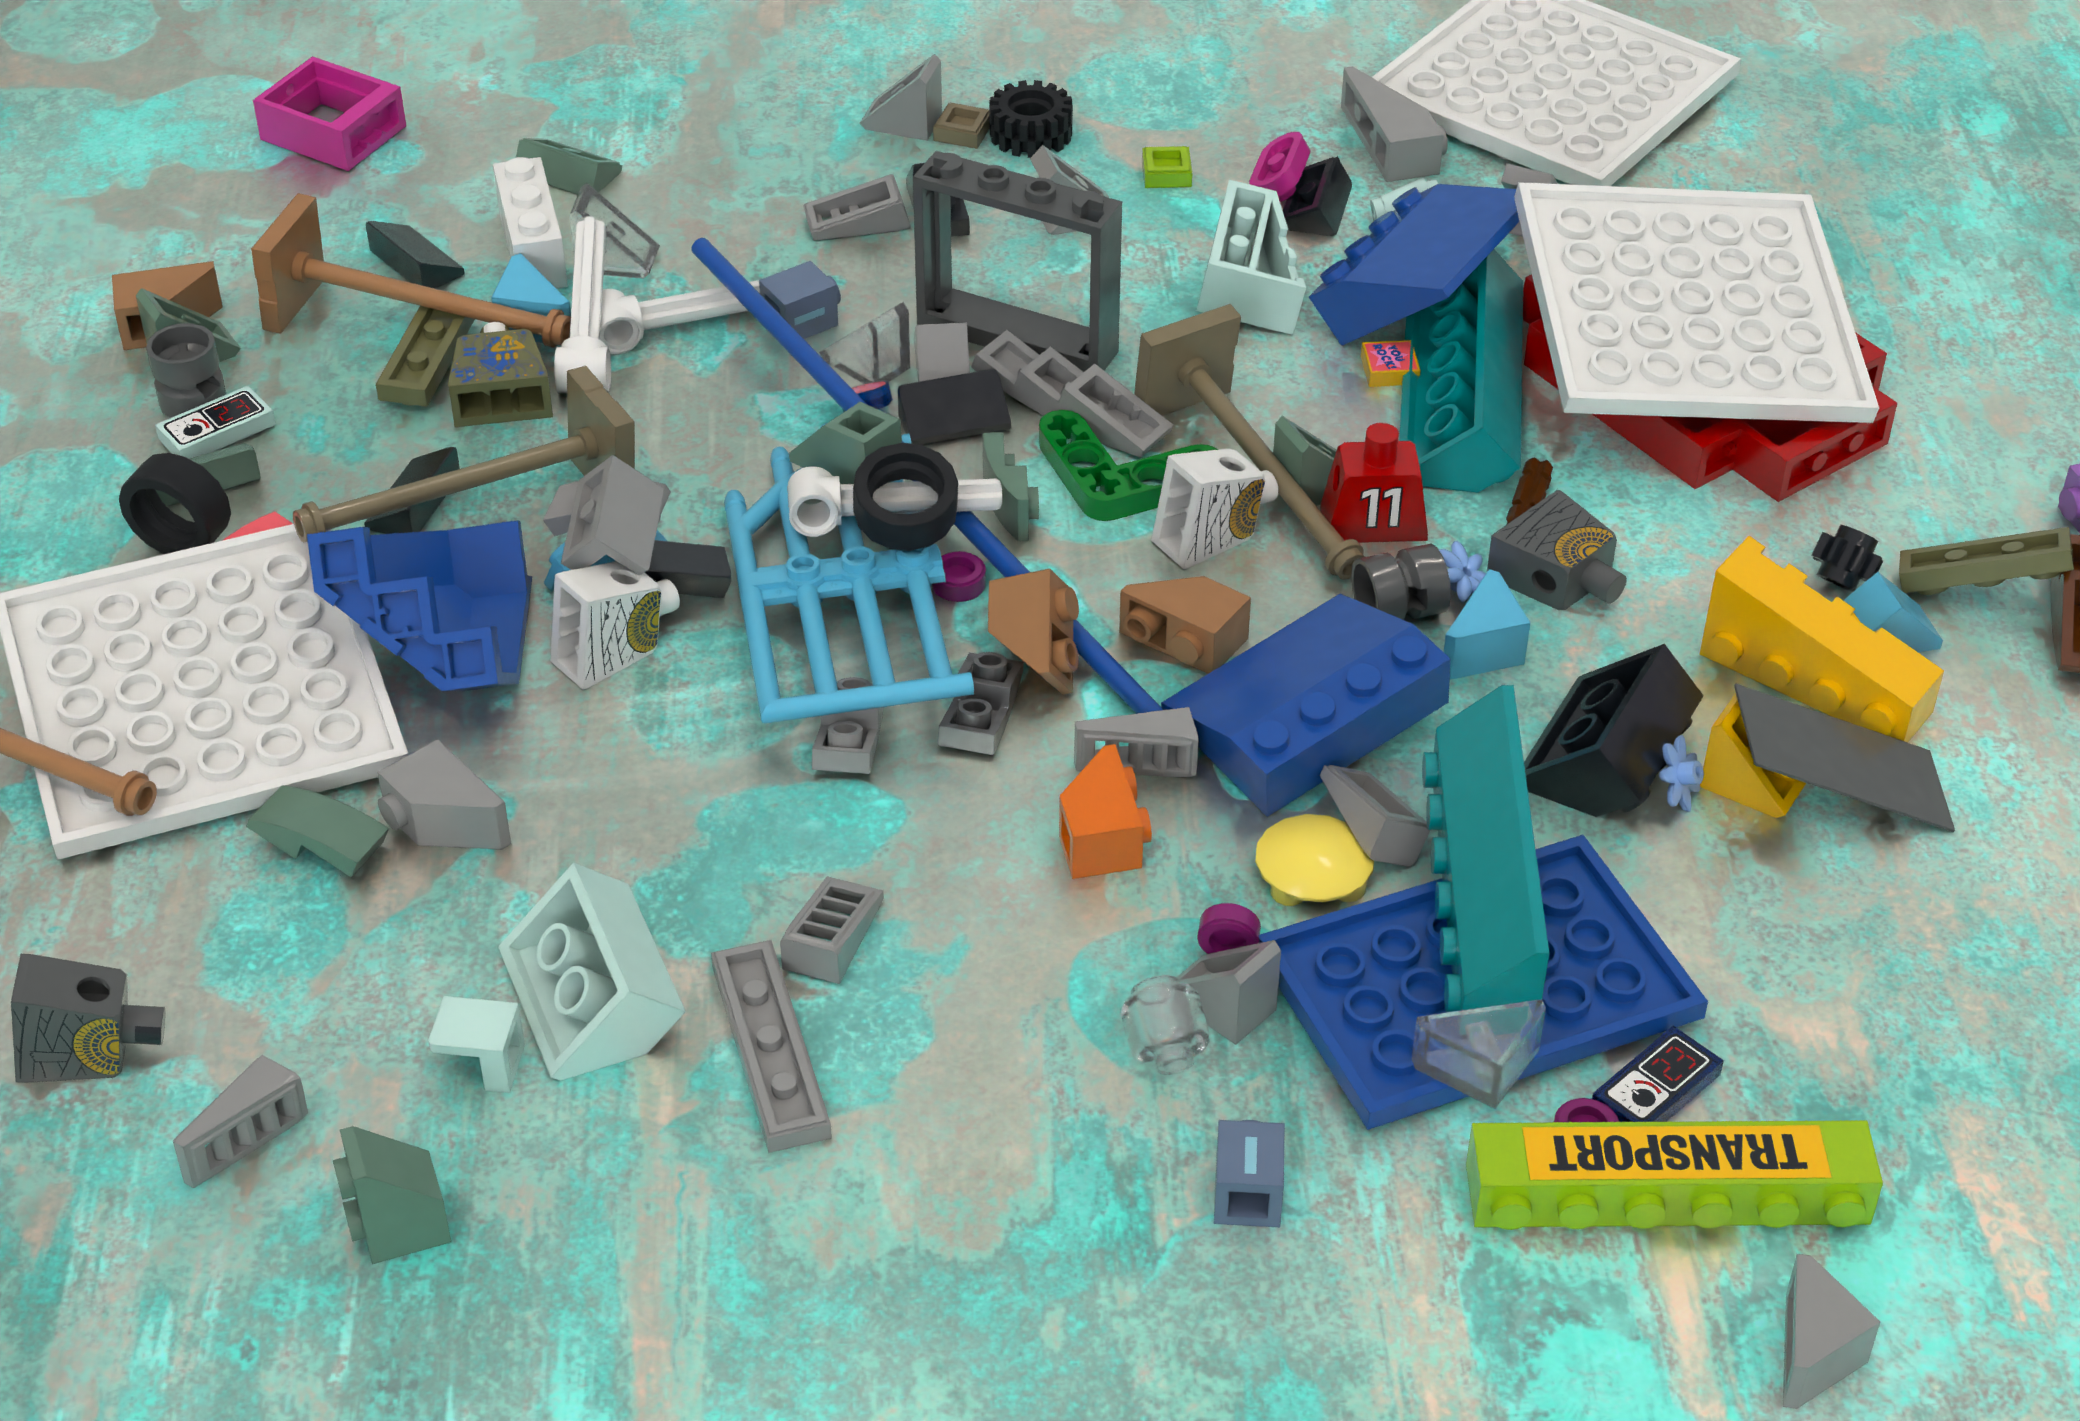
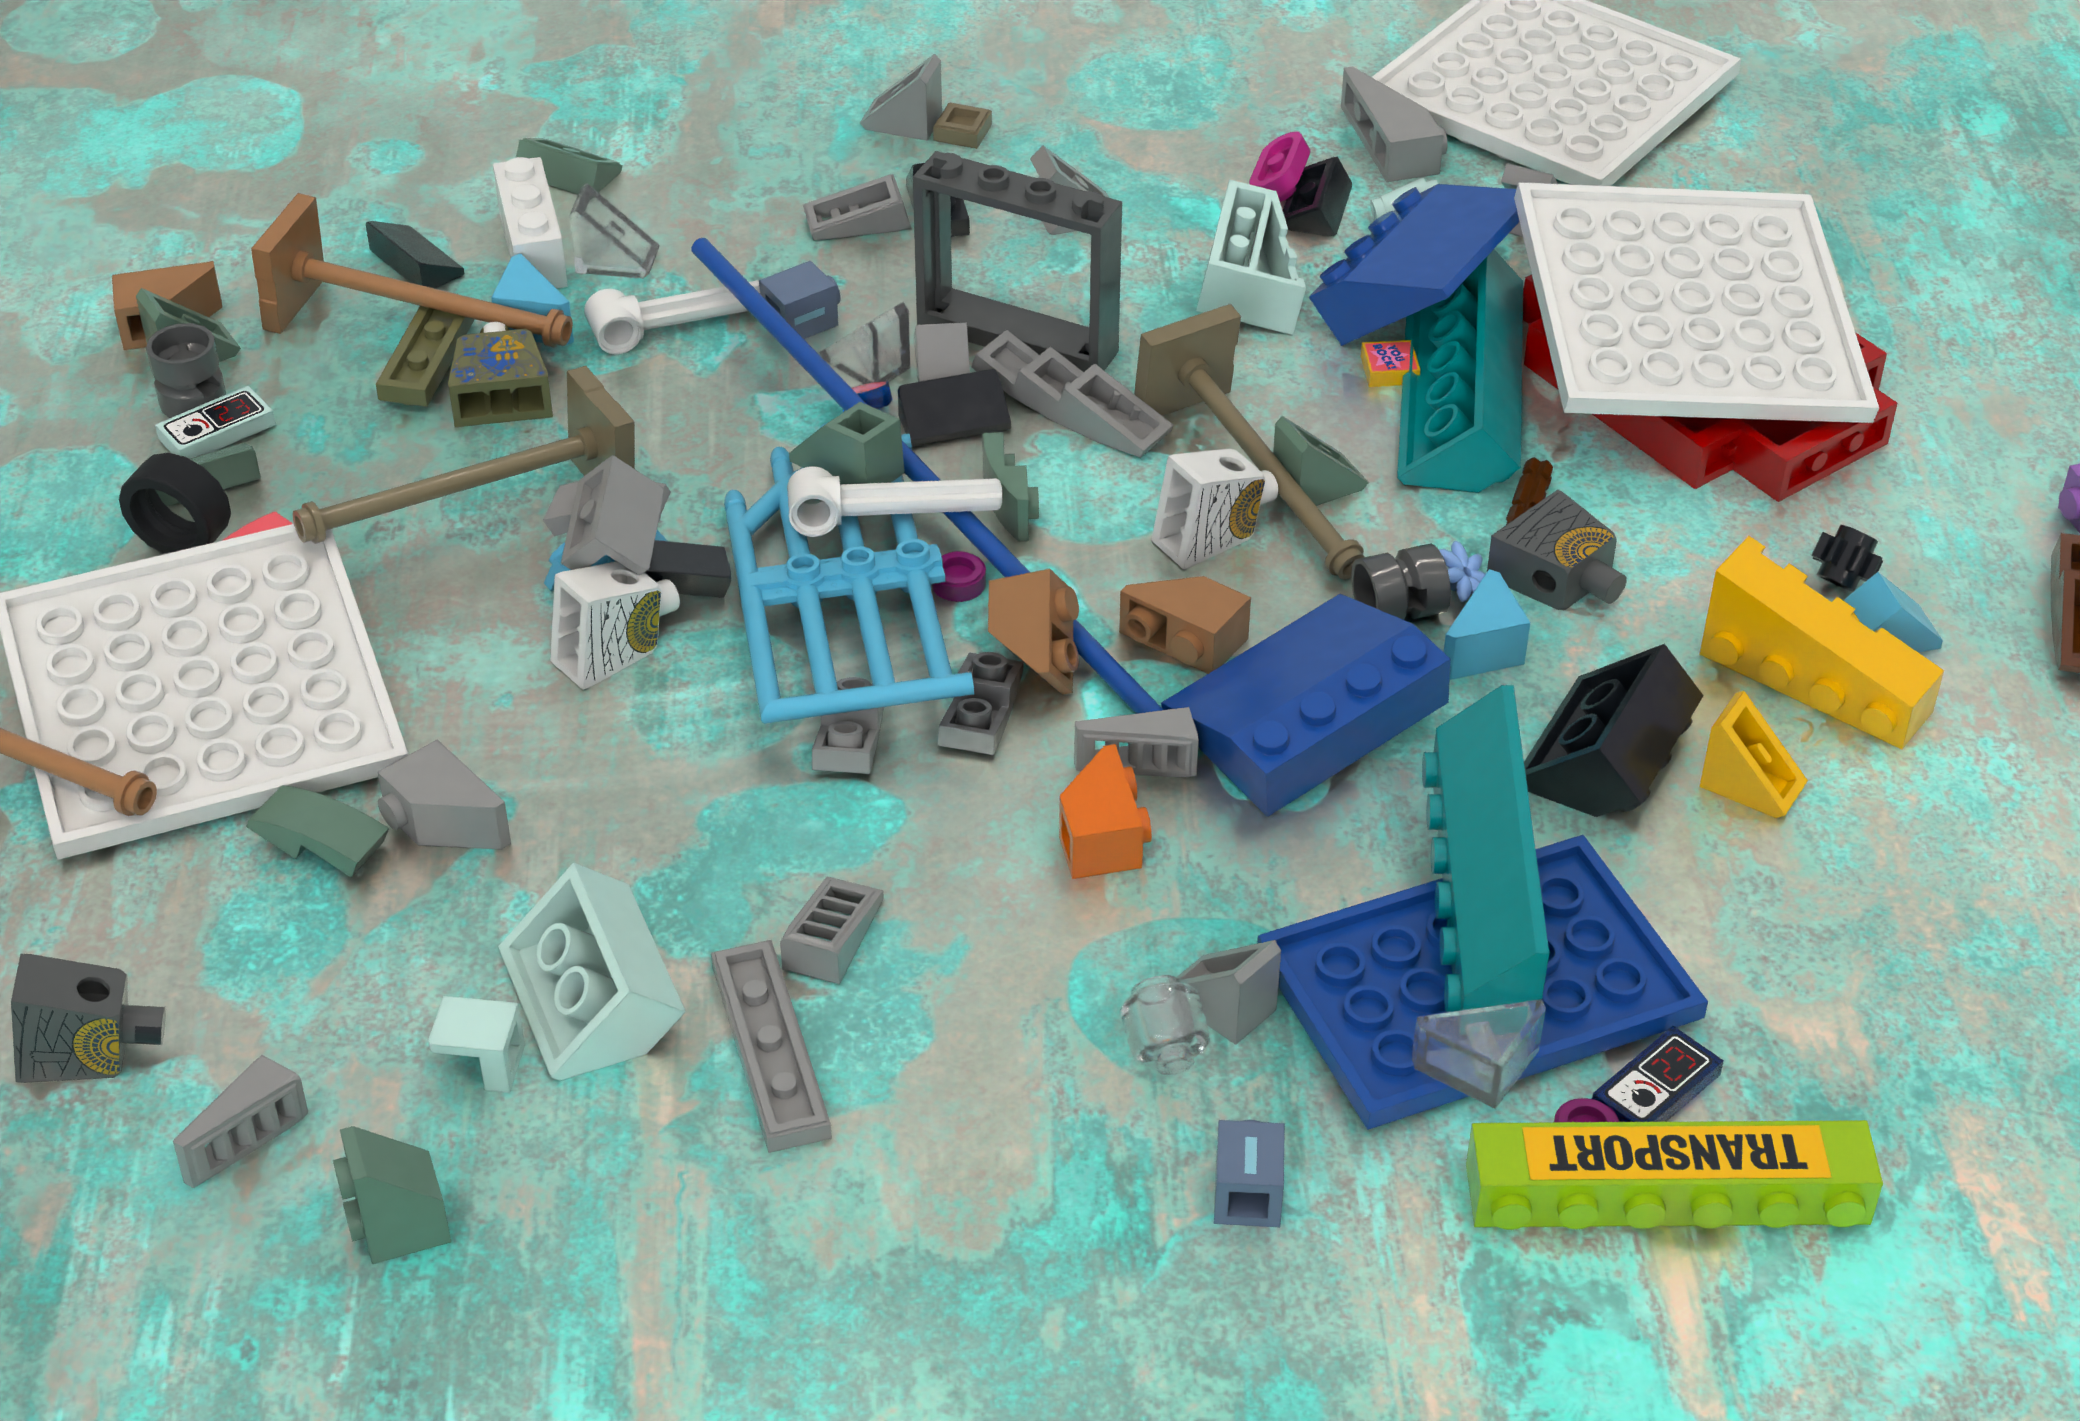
(370, 118): dark pink window -> none
(416, 516): black slope -> none
(435, 598): blue panel -> none
(584, 344): white axle -> none
(908, 463): black tyre -> none
(1030, 117): black tyre -> none
(1120, 485): green beam -> none
(1167, 167): lime tile -> none
(1227, 927): magenta tile -> none
(1312, 860): light yellow dish -> none
(1376, 489): red torso -> none
(1376, 816): light grey slope -> none
(1682, 773): light blue plant -> none
(1824, 1333): light grey slope -> none
(1843, 757): dark grey piece -> none
(1986, 561): olive plate -> none

